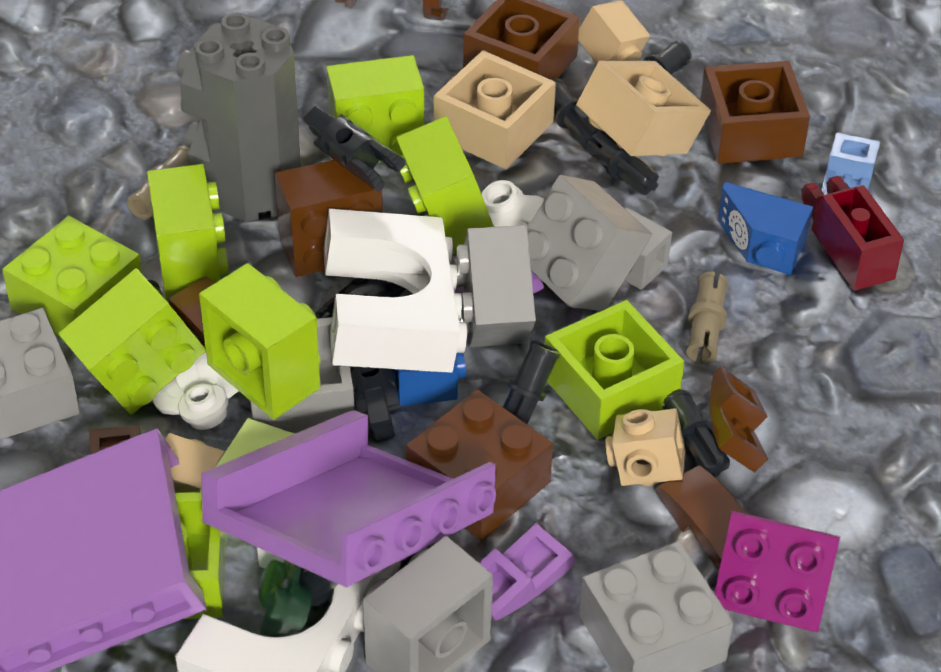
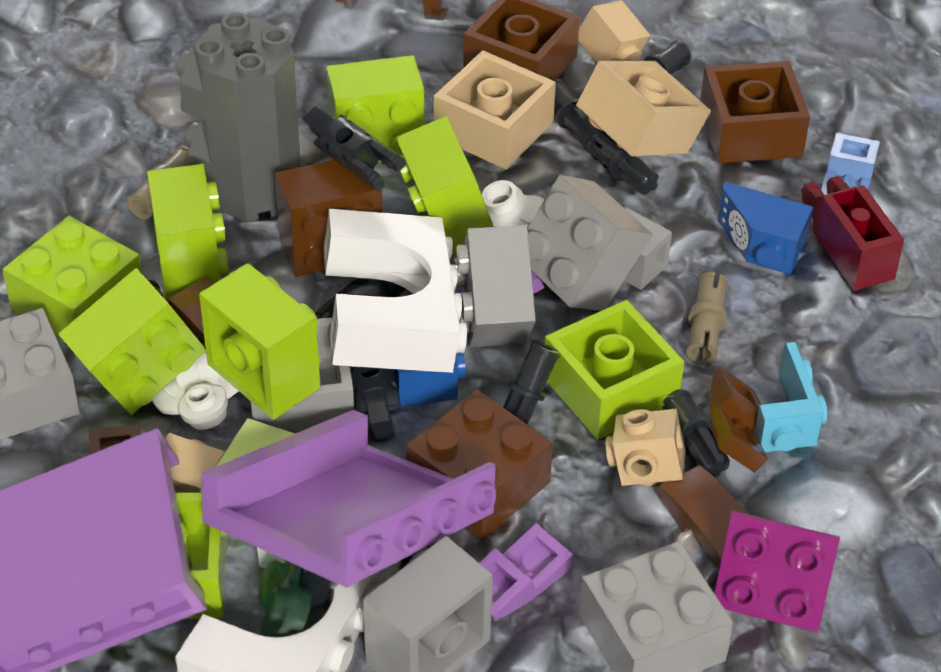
(799, 420): none -> medium azure bracket

